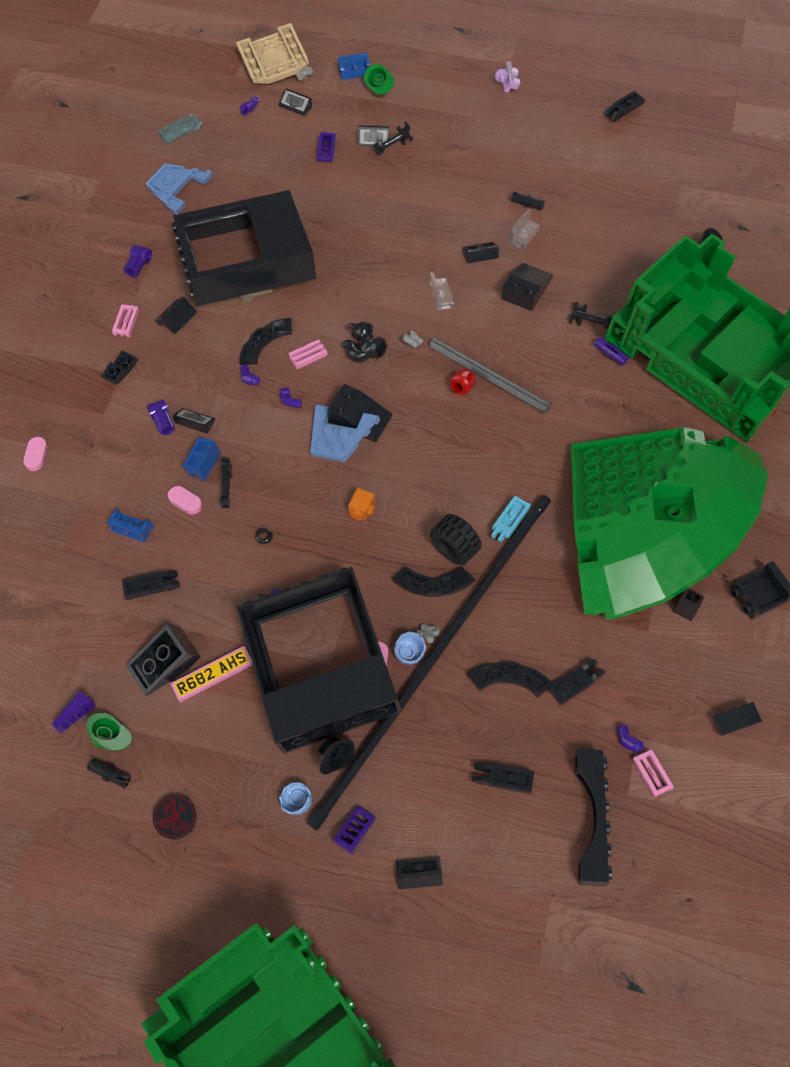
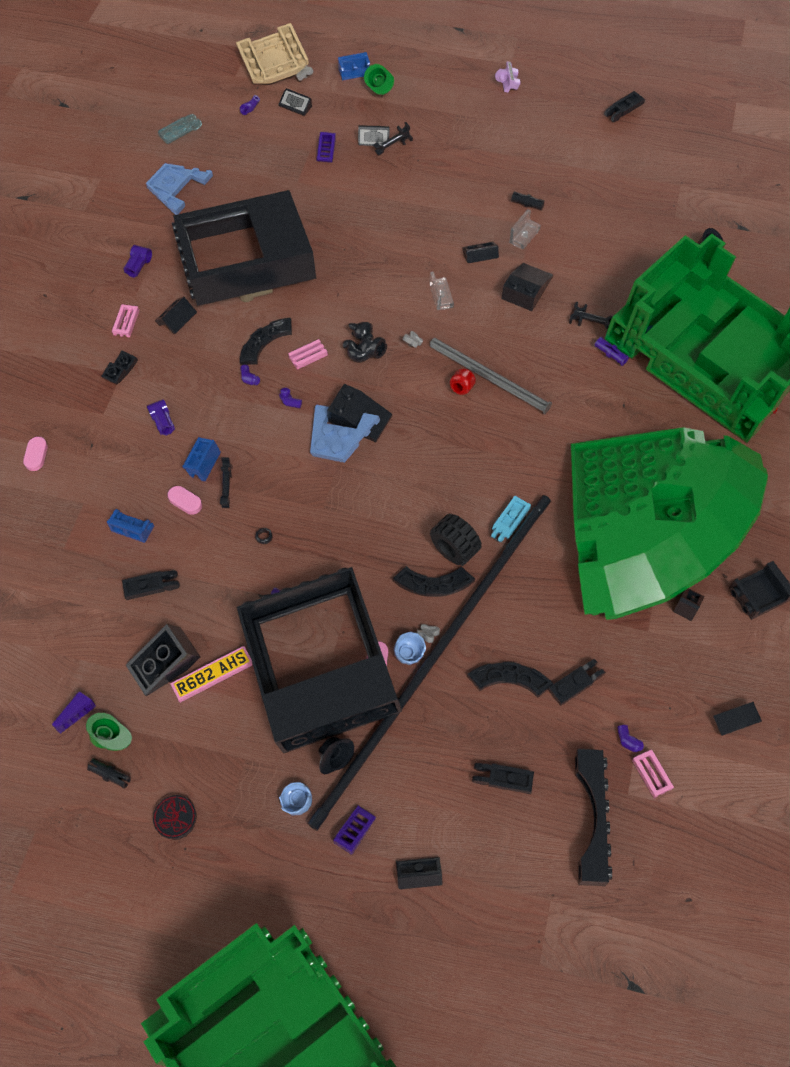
(194, 420): black slope -> none
(362, 505): orange brick -> none

